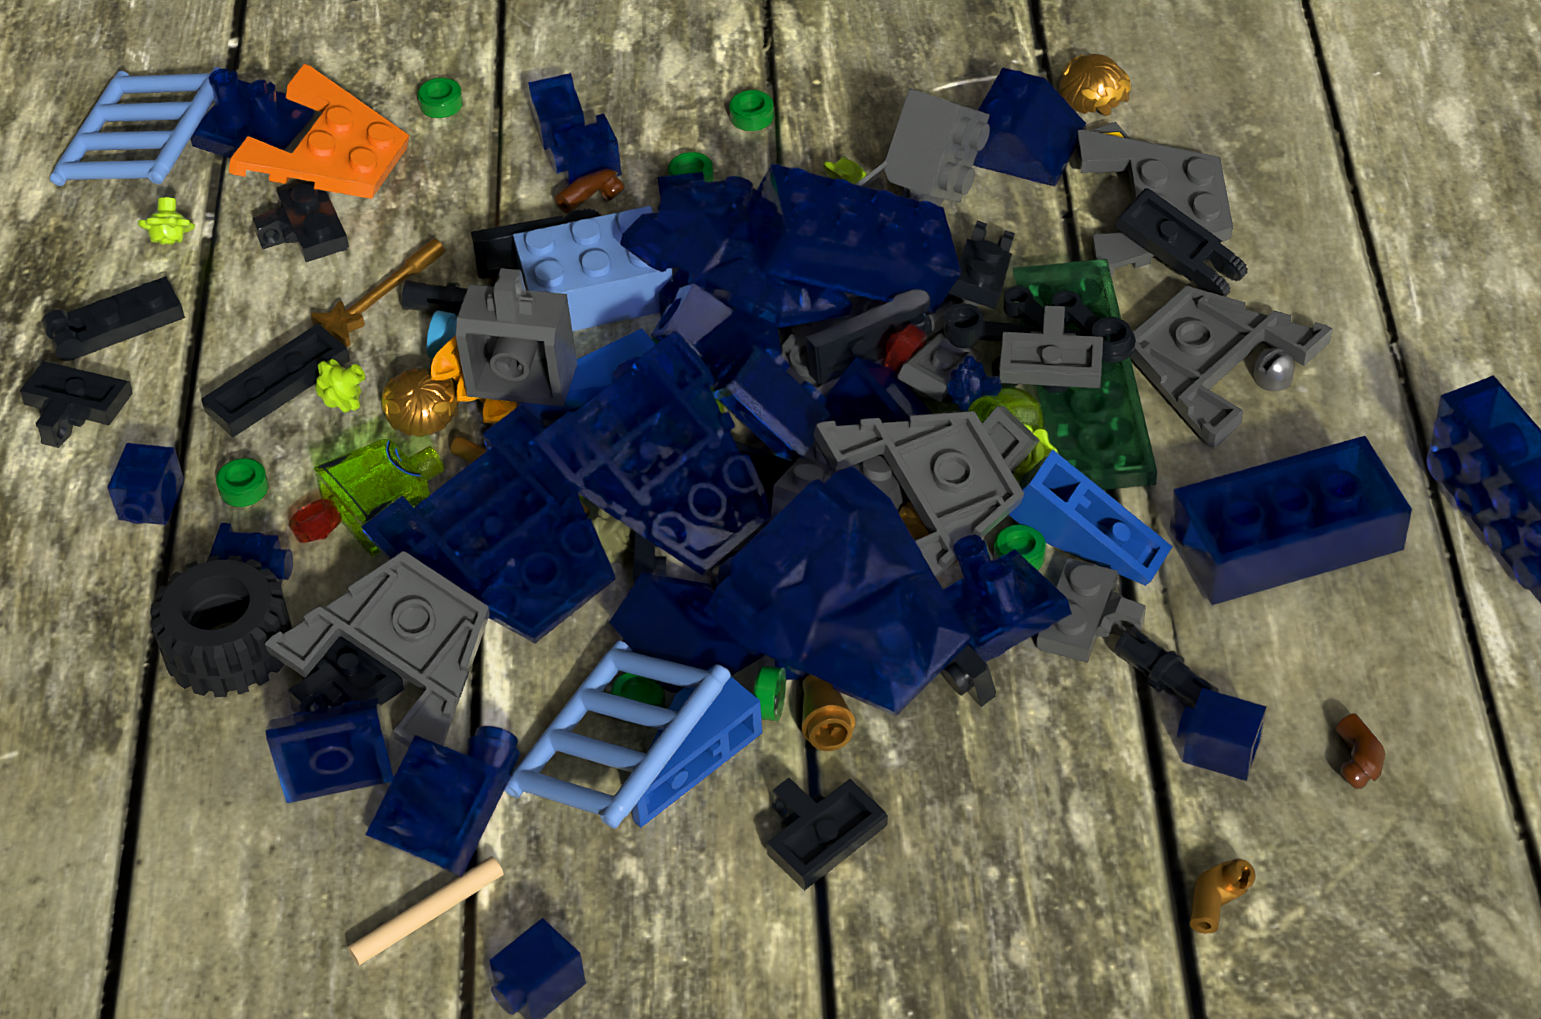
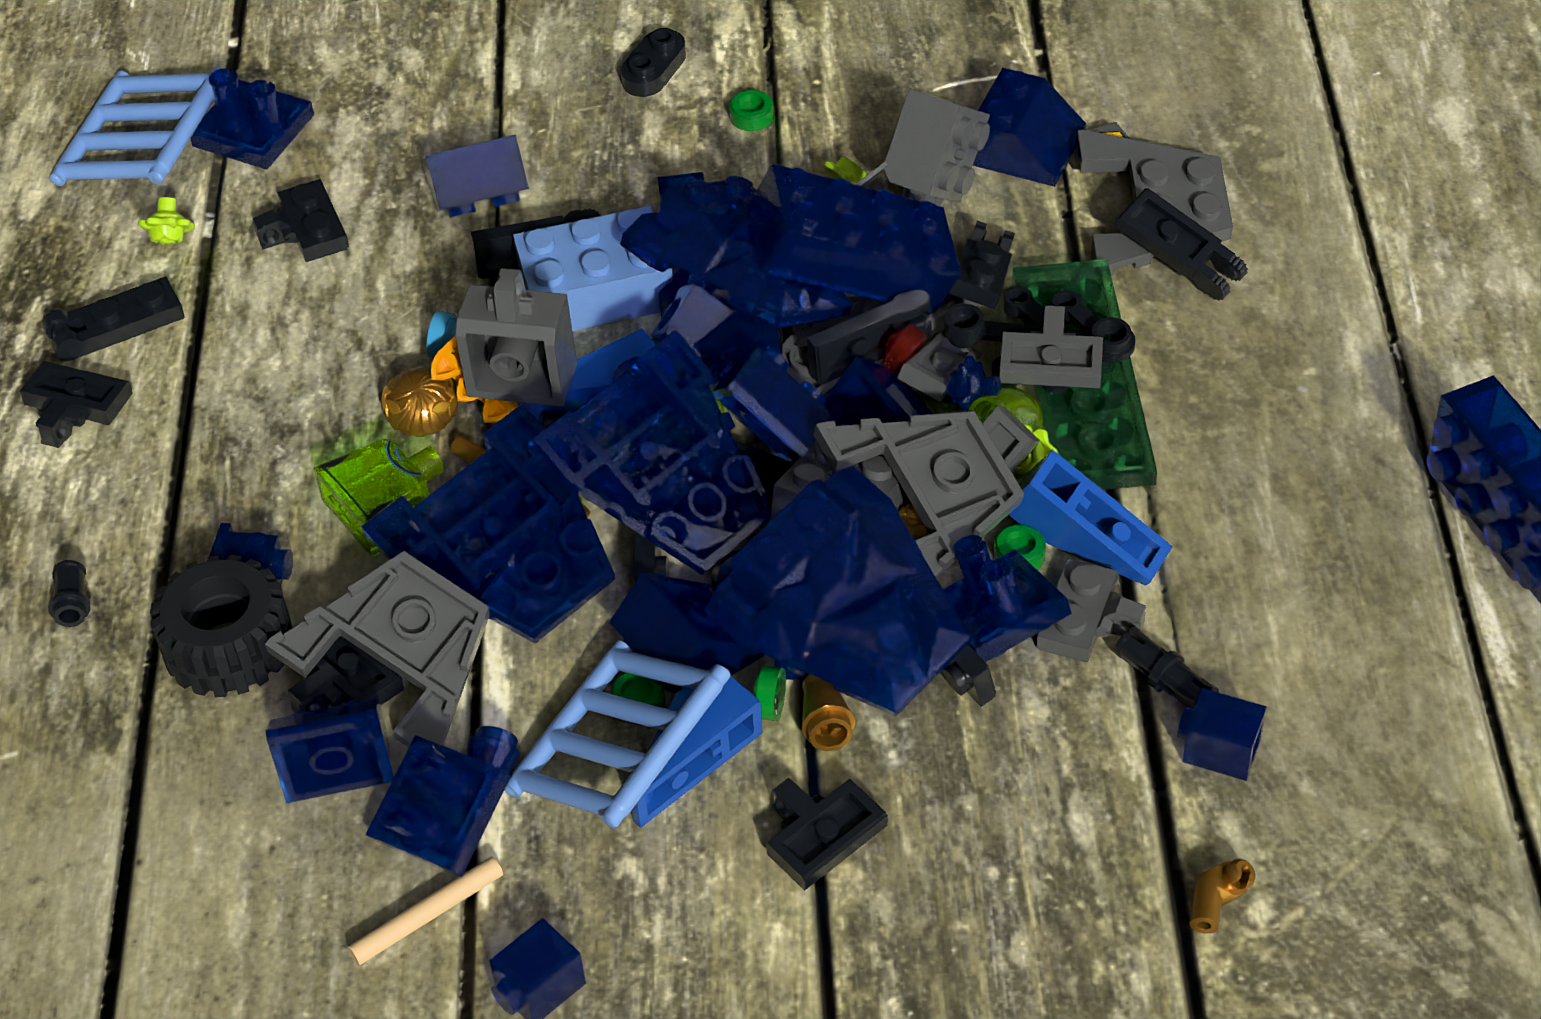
(69, 603): none -> black pin
(146, 484): clear blue brick -> none
(242, 482): green tile -> none
(273, 380): black plate -> none
(315, 521): clear red tile -> none
(339, 385): lime plant -> none
(342, 322): pearl gold piece -> none
(343, 152): orange wing -> none
(433, 297): black pin -> none
(440, 98): green tile -> none
(476, 175): none -> clear blue slope
(555, 107): clear blue brick -> none
(585, 150): clear blue brick -> none
(586, 186): reddish brown arm -> none
(615, 537): olive plant -> none
(653, 62): none -> black plate
(692, 163): green tile -> none
(1094, 84): pearl gold hair -> none
(1202, 339): dark grey wing -> none
(1280, 370): flat silver hinge -> none
(1289, 519): clear blue brick -> none
(1366, 752): reddish brown arm -> none

